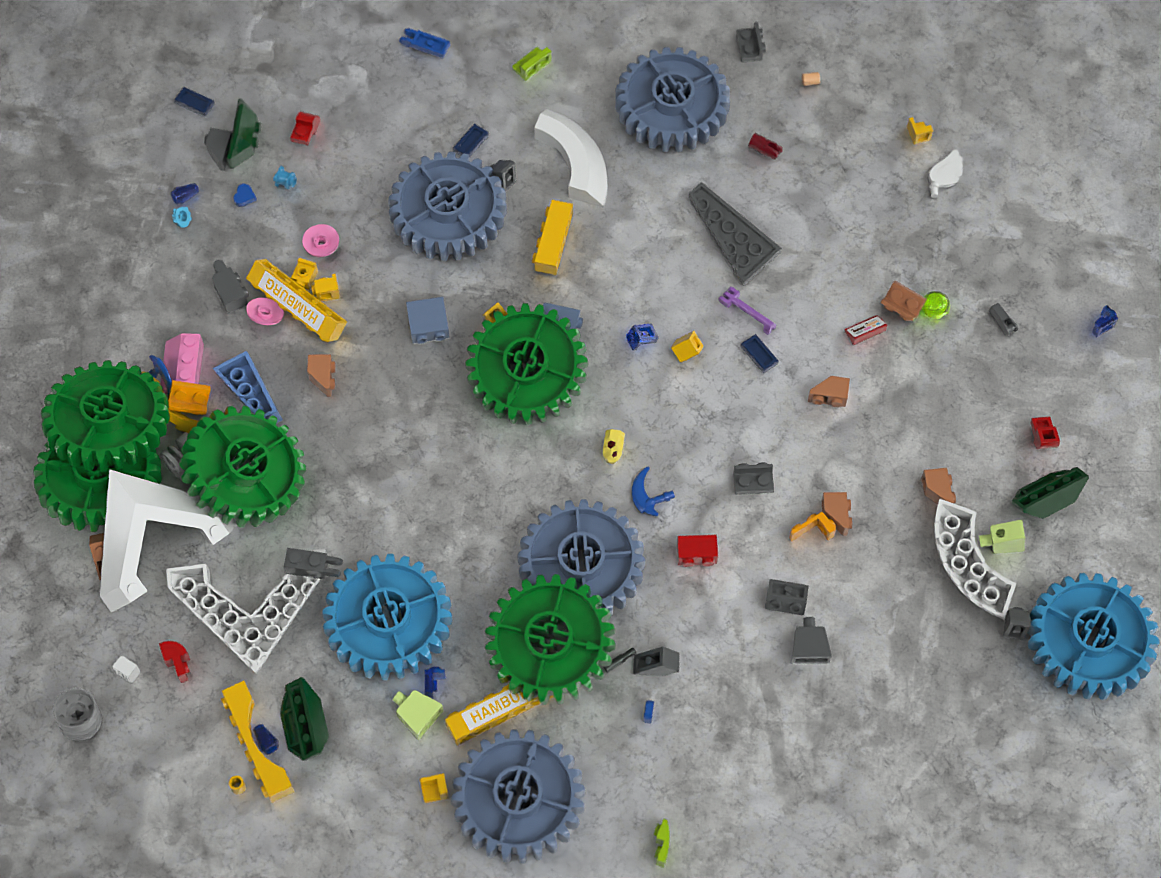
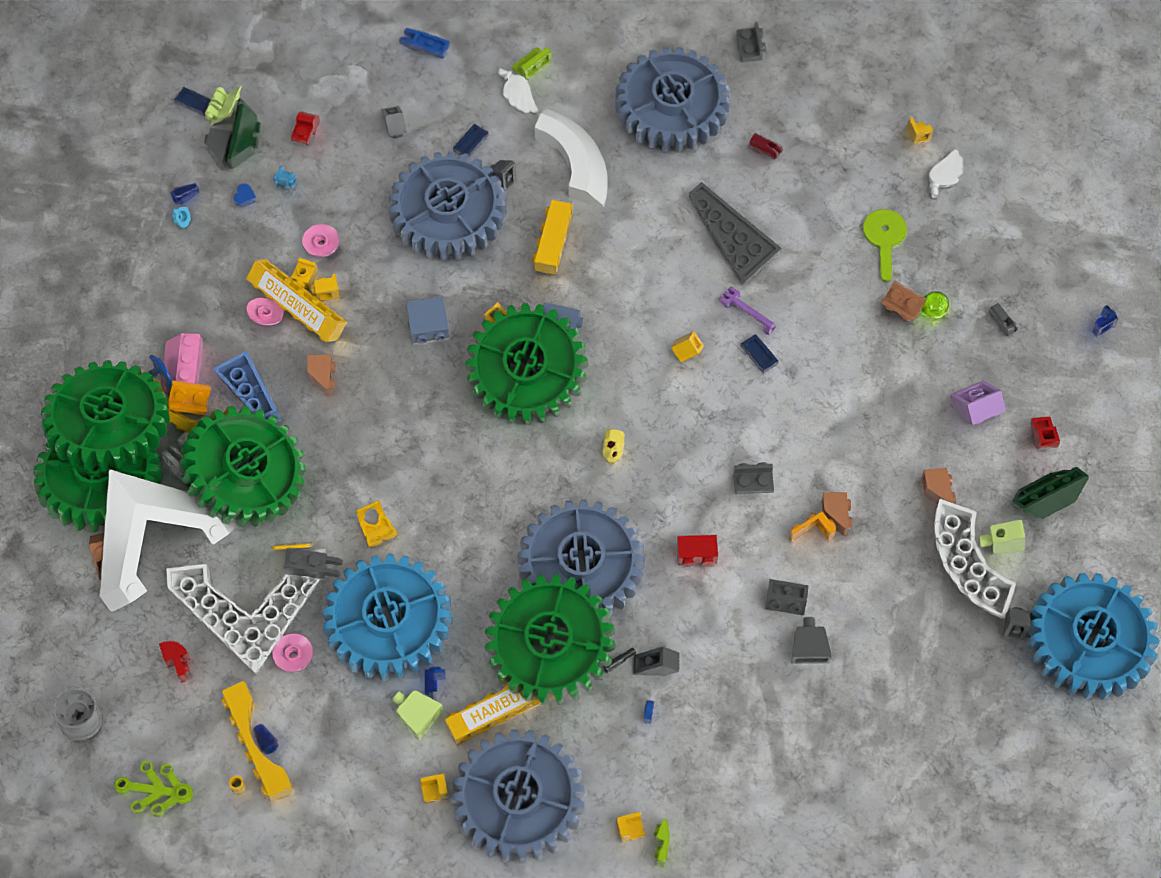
(126, 669): white slope -> none
(156, 790): none -> lime plant
(221, 104): none -> yellowish green hinge
(228, 287): dark grey hinge -> none
(292, 545): none -> yellow piece
(292, 644): none -> bright pink dish
(303, 720): dark green wedge -> none
(376, 533): none -> yellow piece
(394, 121): none -> slope
(518, 92): none -> white animal
(630, 827): none -> yellow panel
(640, 335): clear blue bracket -> none
(641, 499): blue piece -> none
(810, 79): light nougat hinge -> none
(831, 392): nougat slope -> none
(866, 329): slope -> none
(885, 239): none -> lime piece
(979, 402): none -> lavender slope

